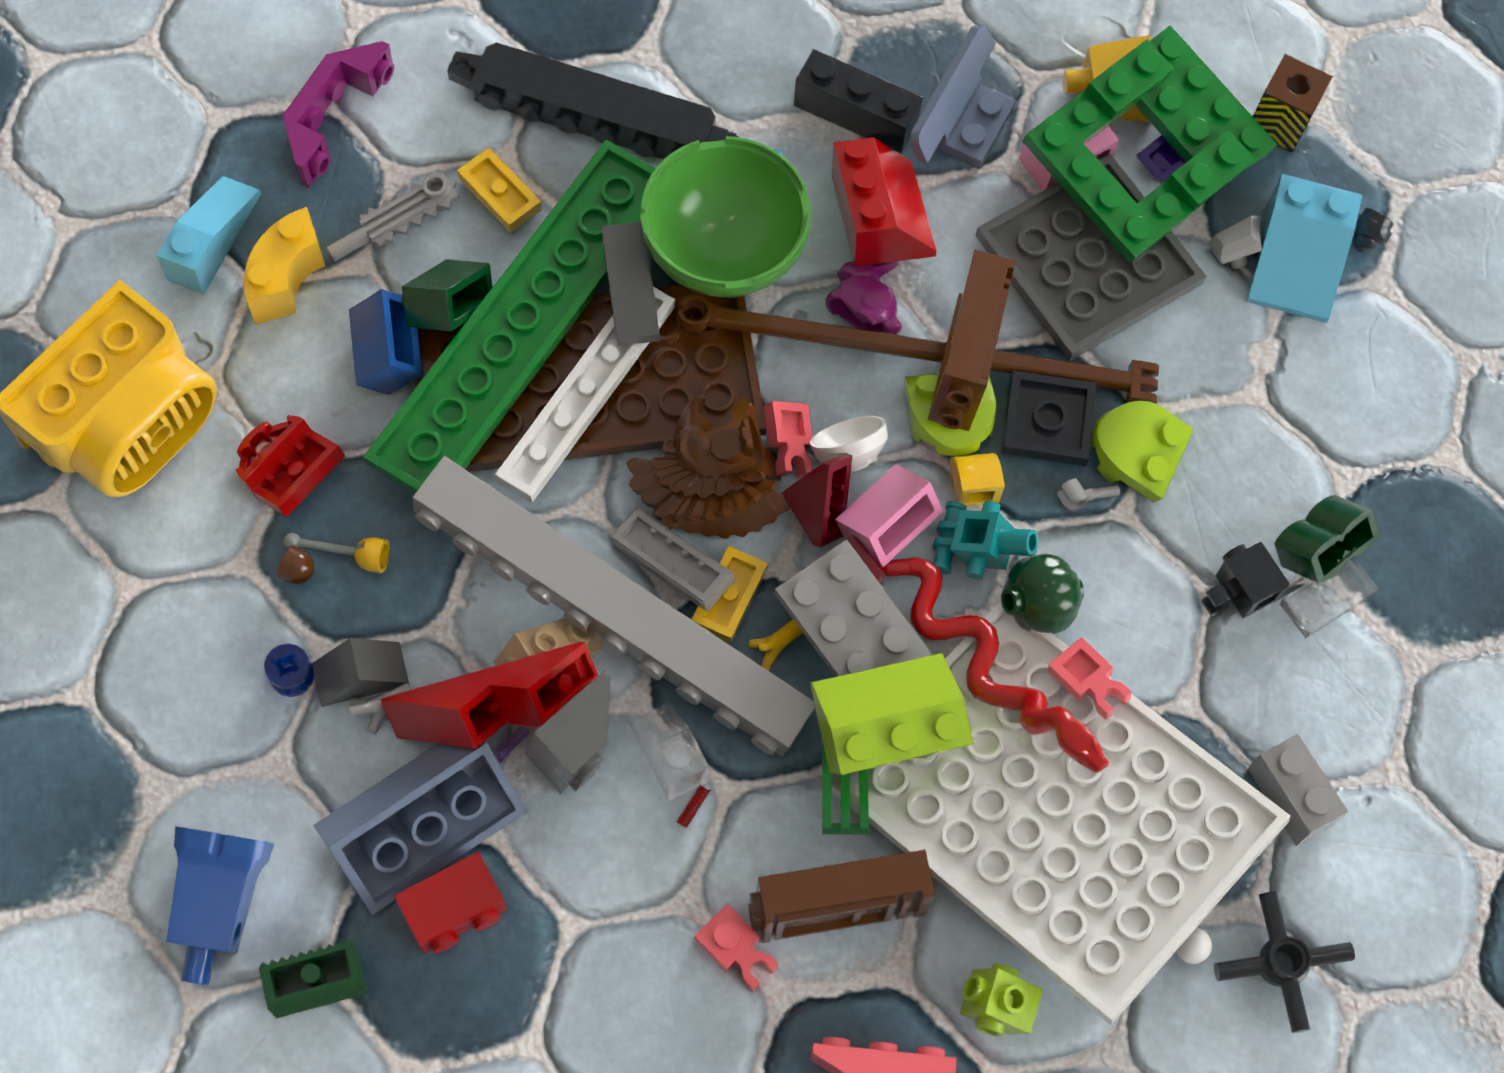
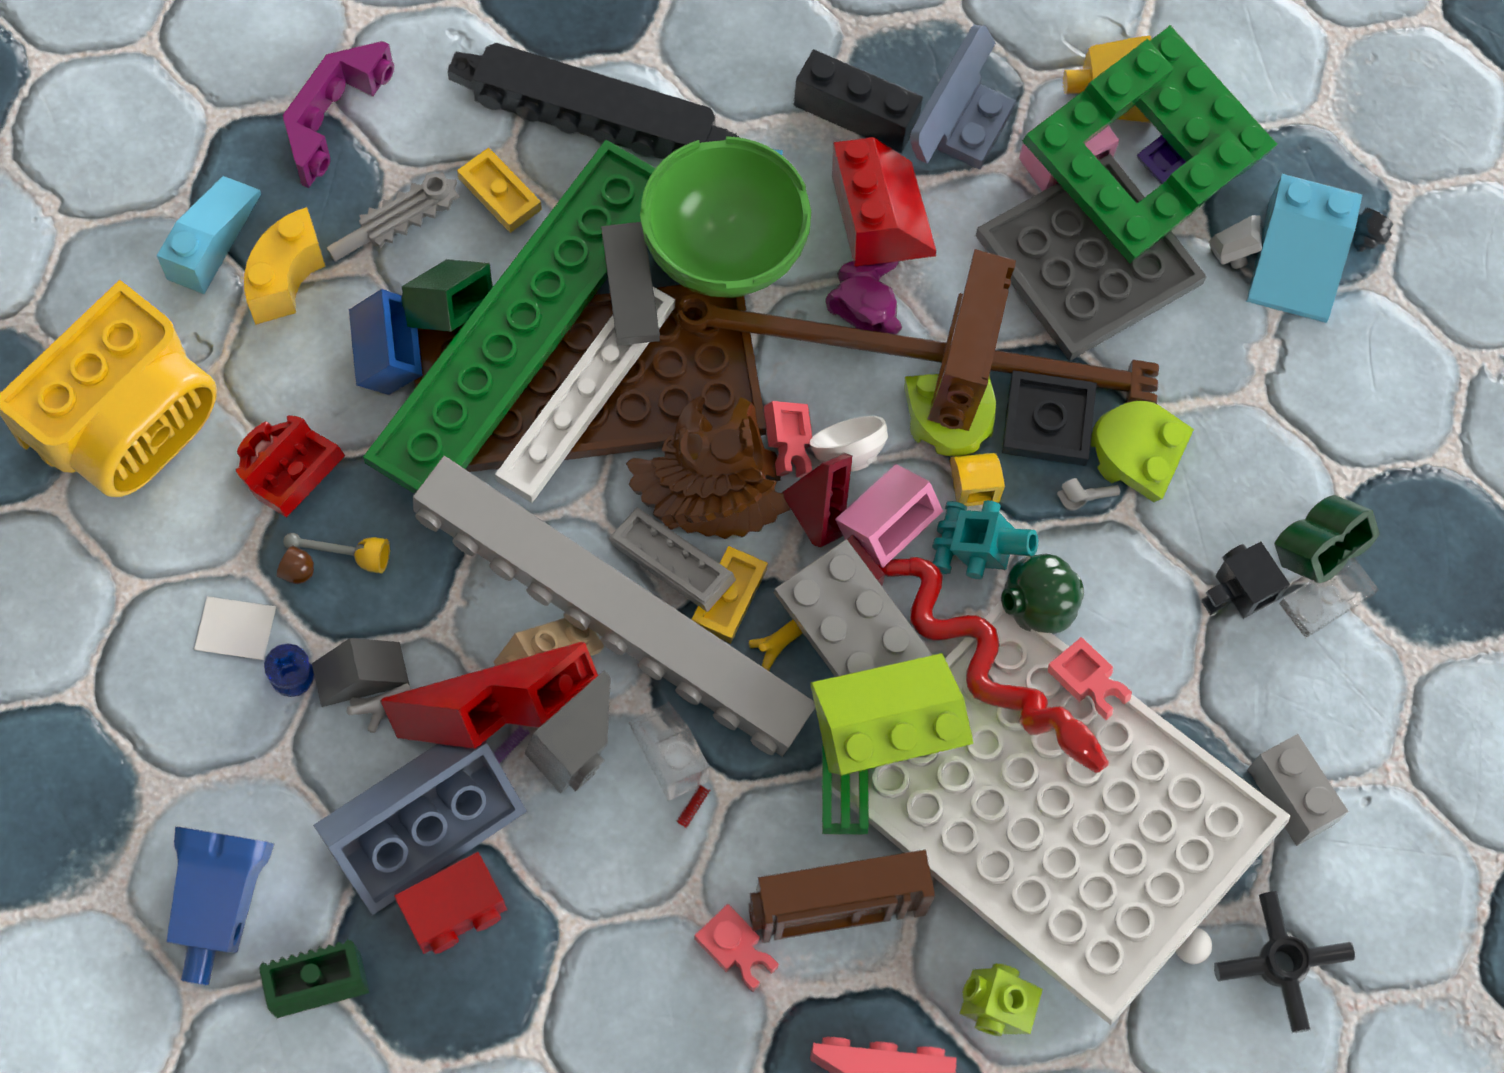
(235, 628): none -> white sticker
(1291, 101): piece -> none

